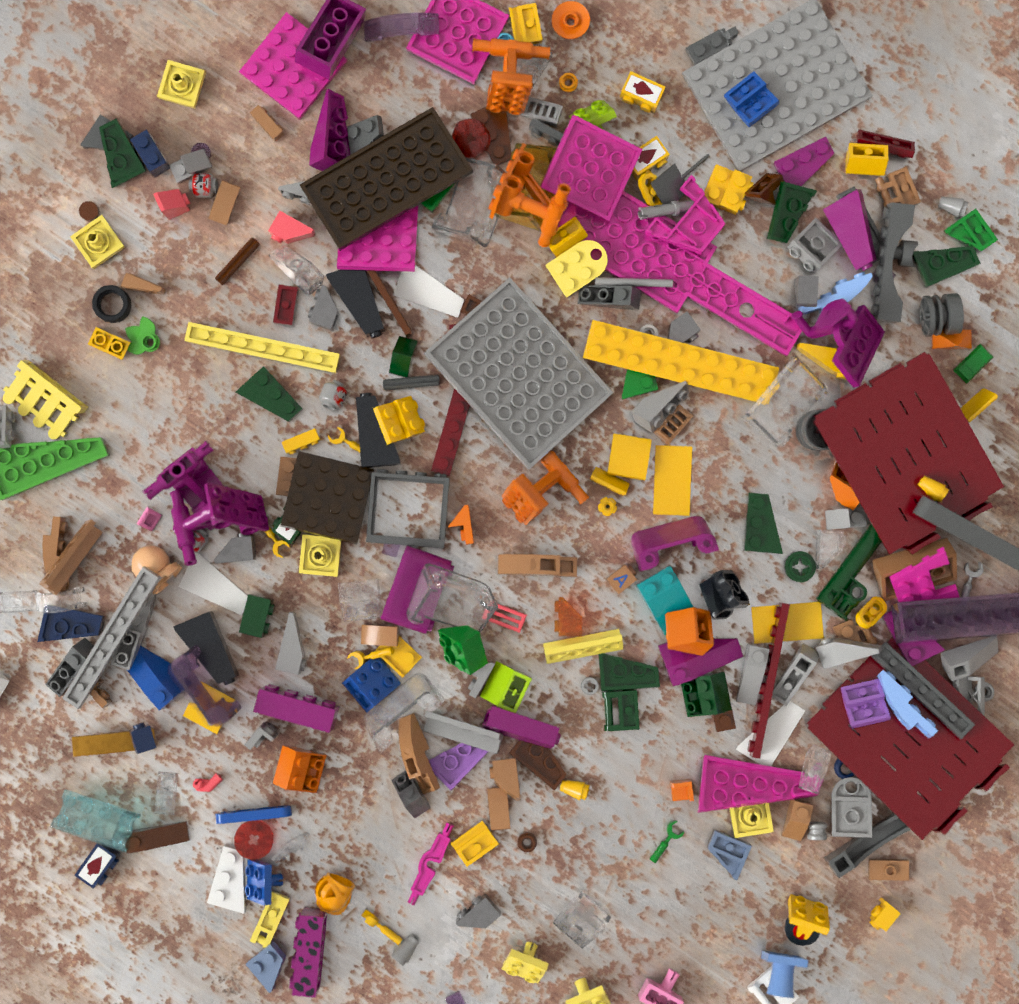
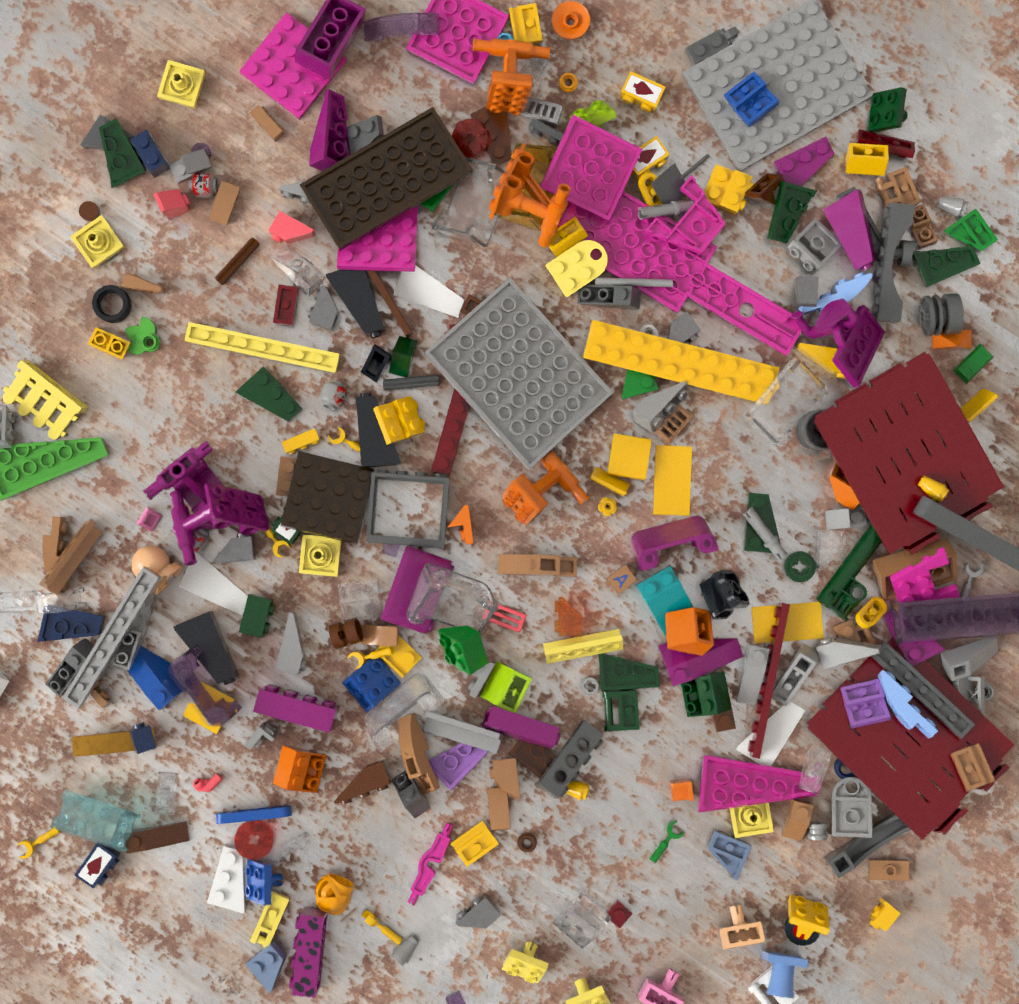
(41, 839): none -> yellow piece
(346, 633): none -> reddish brown wheel
(370, 778): none -> reddish brown slope
(376, 363): none -> black slope
(548, 780): none -> dark grey brick
(619, 913): none -> dark red plate
(741, 933): none -> light nougat brick
(765, 534): none -> light grey pin
(887, 110): none -> dark green plate
(922, 229): none -> medium nougat slope
(972, 767): none -> medium nougat plate

